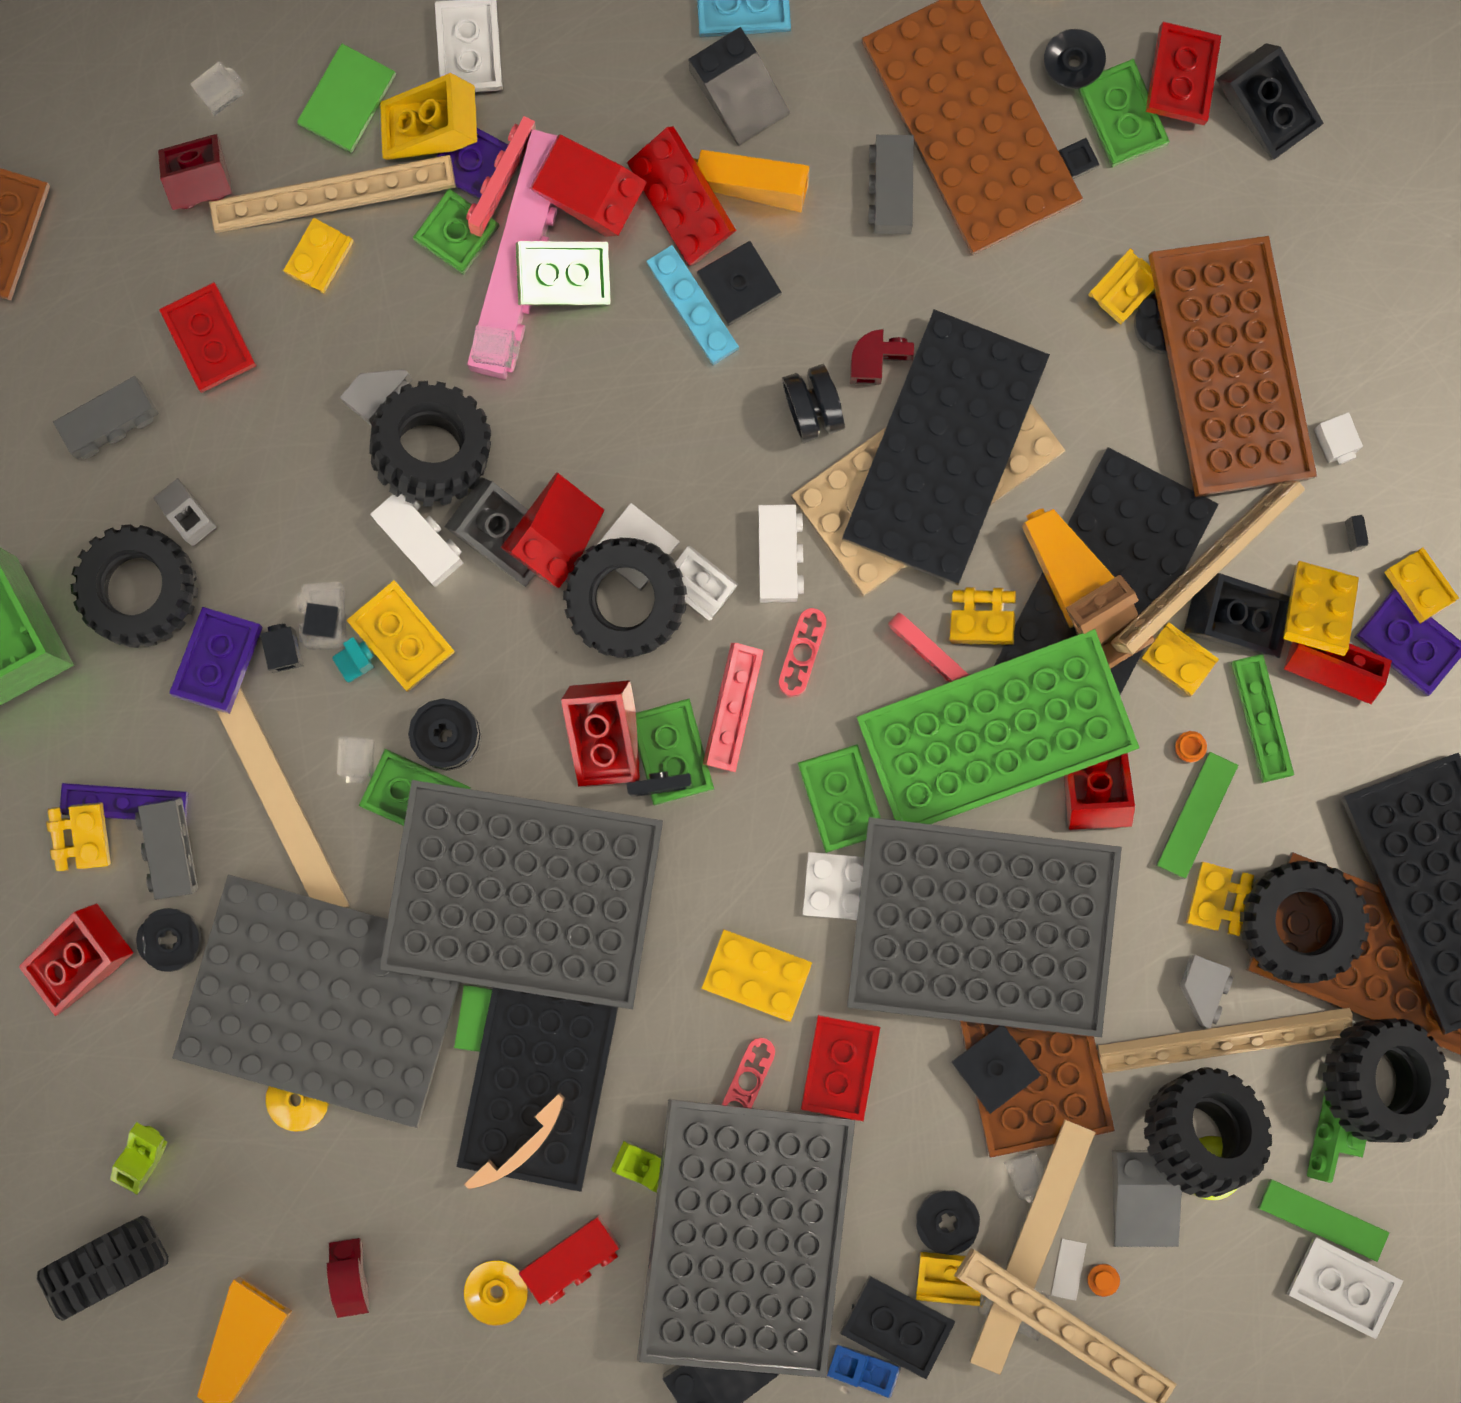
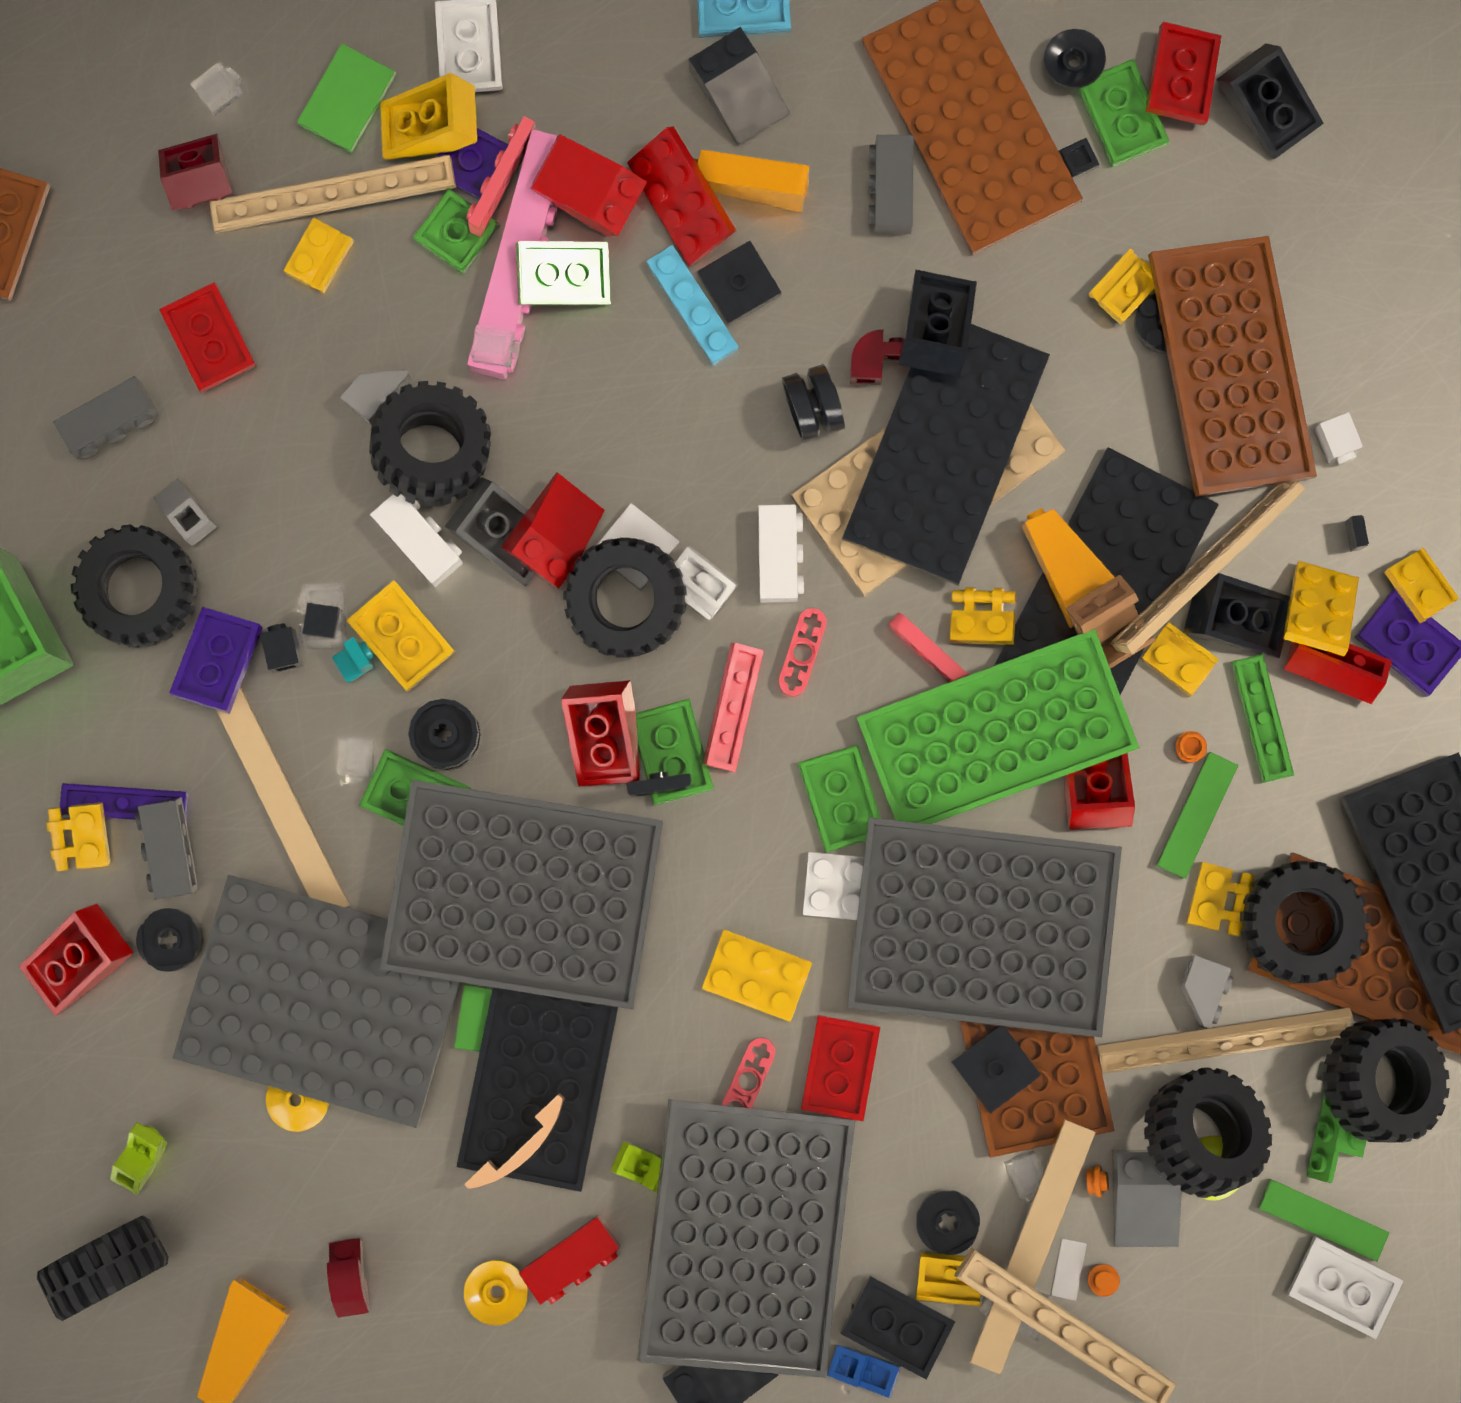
(938, 323): none -> black slope
(1097, 1181): none -> orange plate

